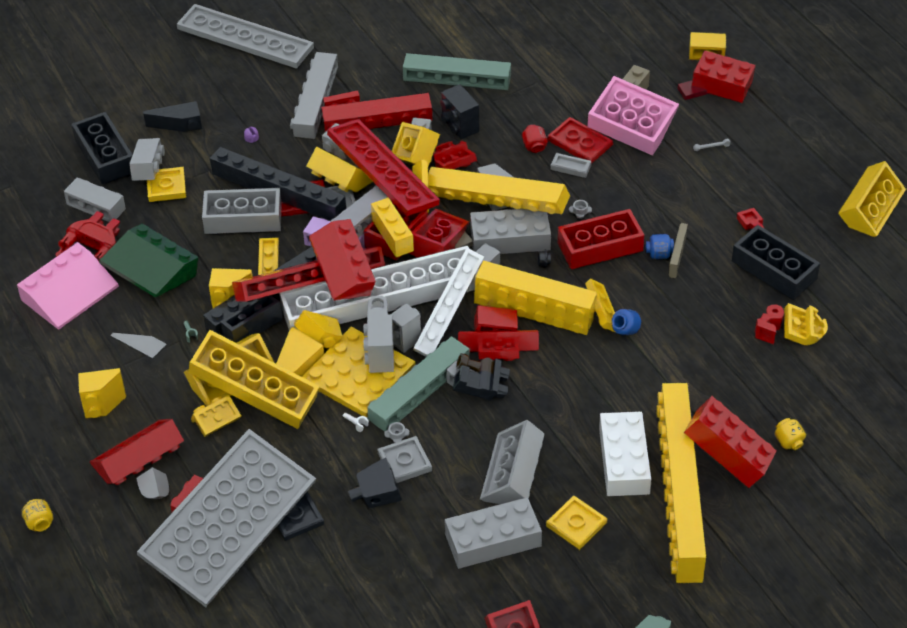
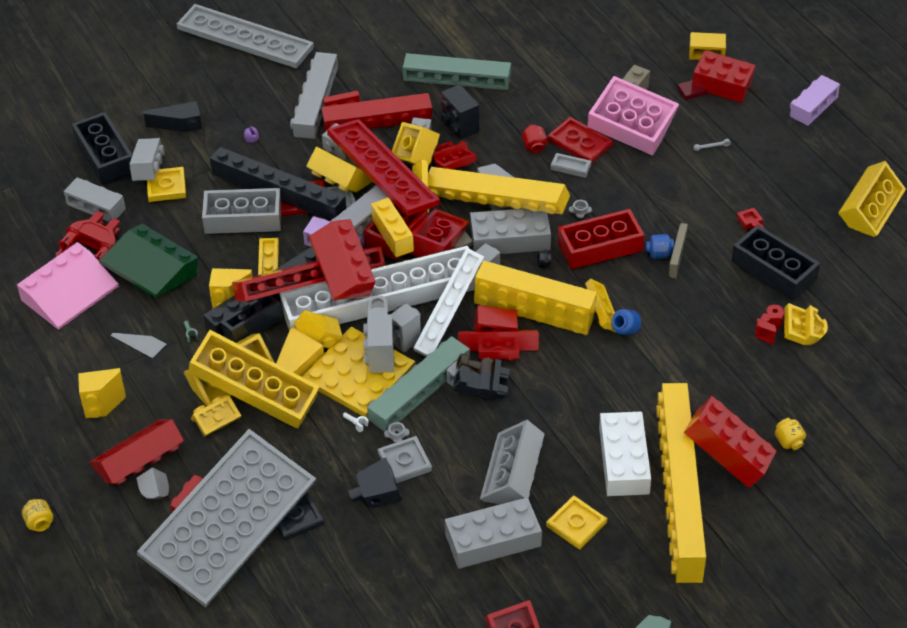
(814, 100): none -> lavender brick

